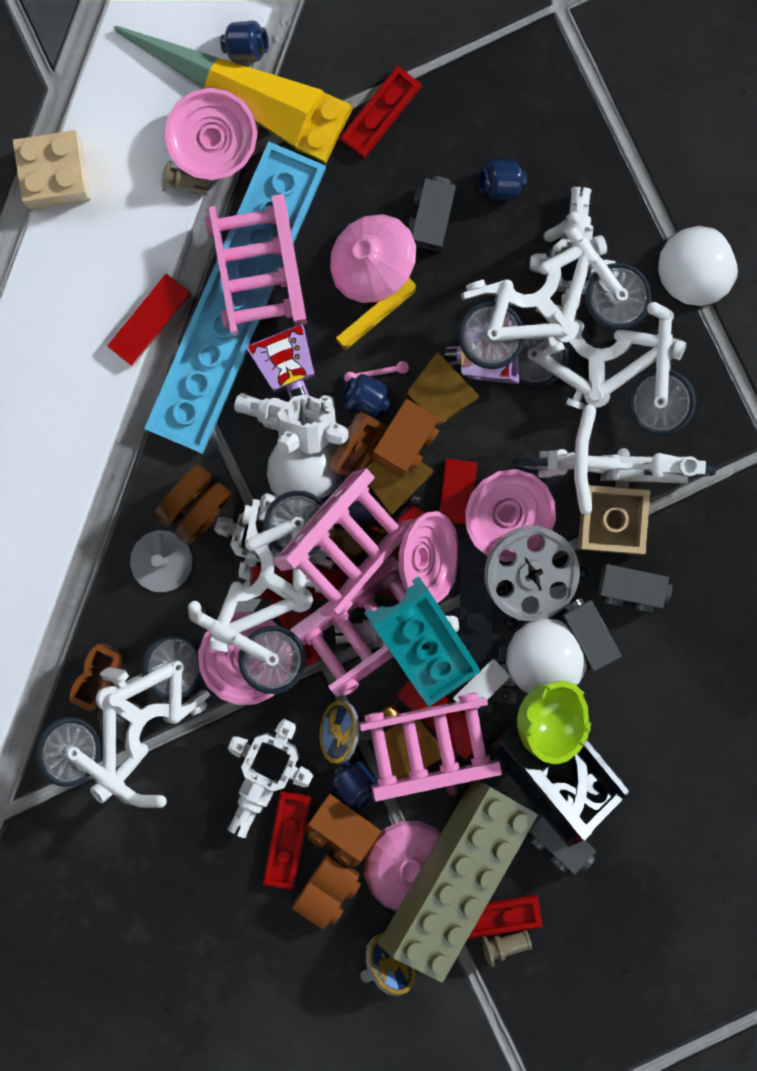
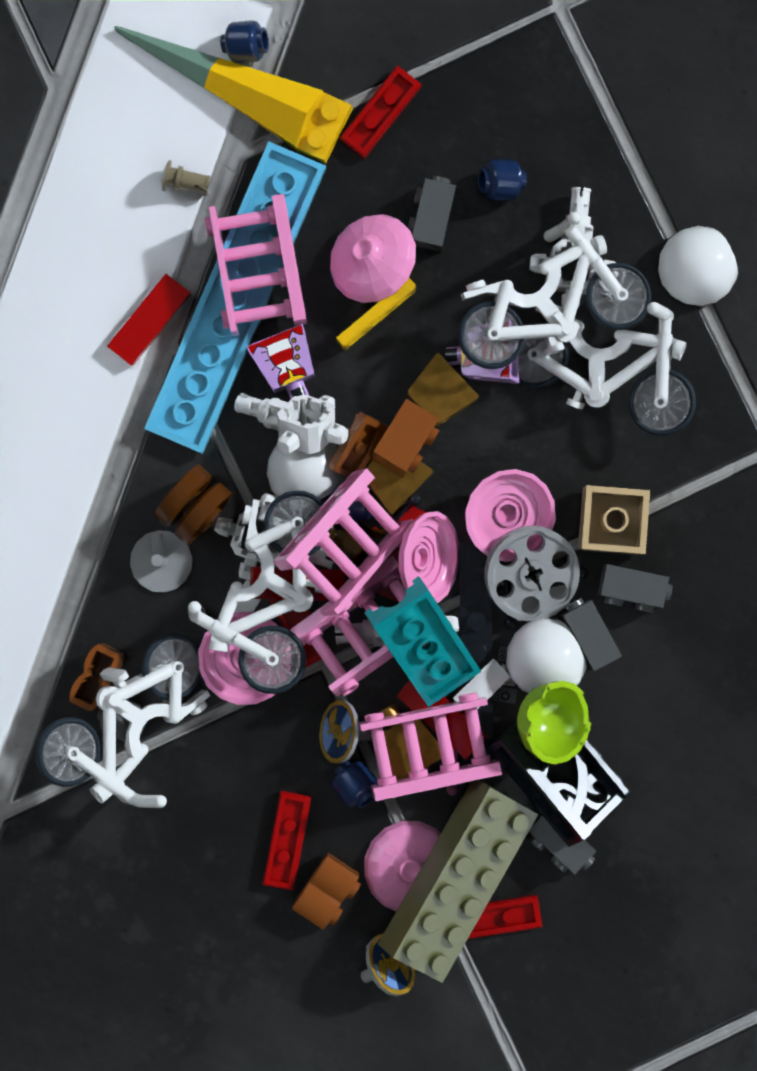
(51, 169): tan brick -> none
(210, 134): bright pink hat -> none
(257, 788): white piece -> none
(341, 831): dark orange brick -> none
(365, 396): dark blue head -> none
(402, 368): bright pink hinge -> none
(457, 487): red tile -> none
(502, 947): dark tan pin -> none
(618, 468): white piece -> none

